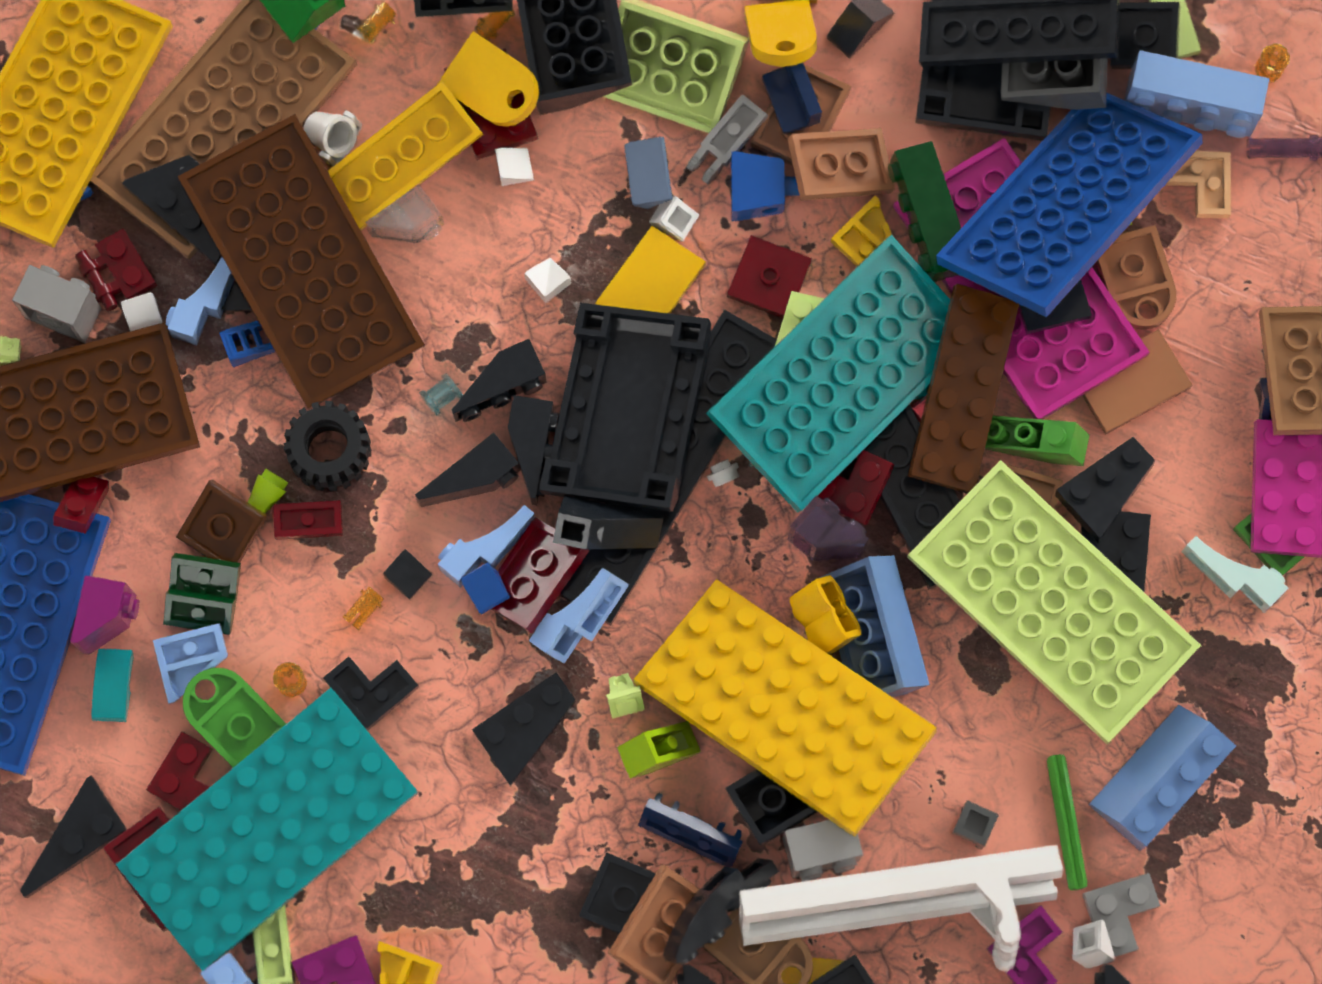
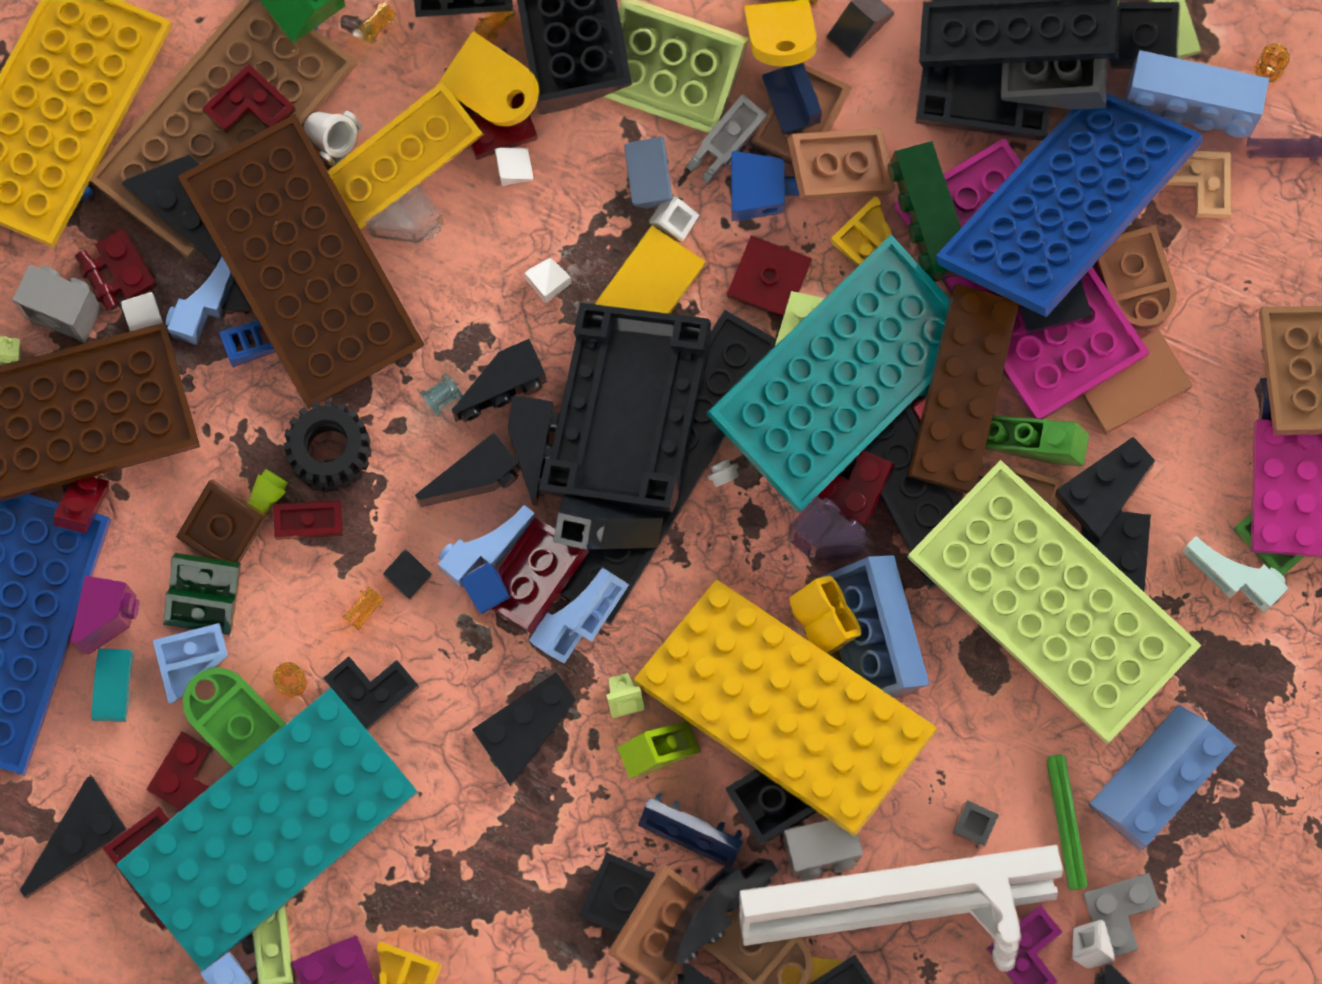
(244, 94): none -> dark red plate

